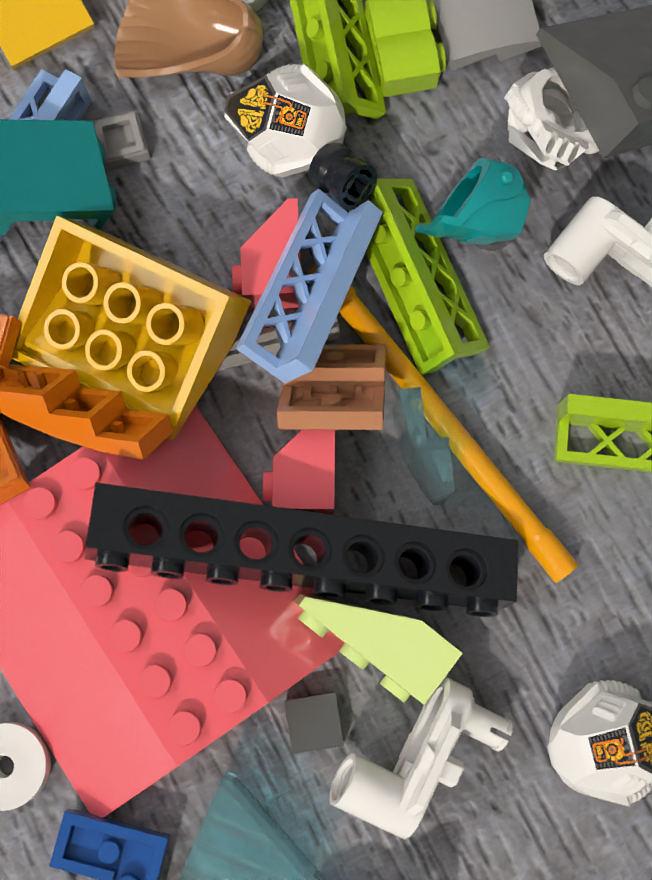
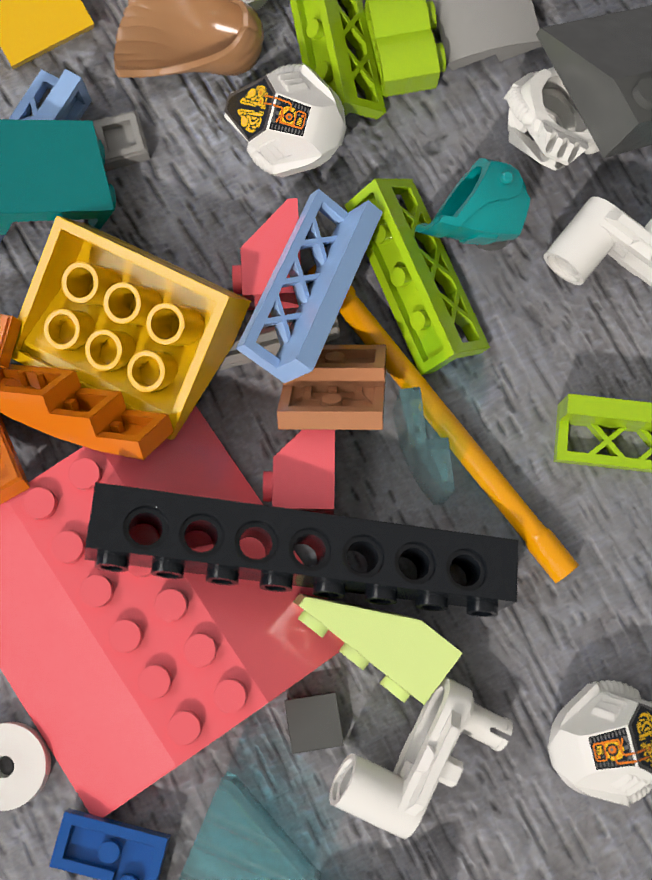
(342, 175): black wheel -> none

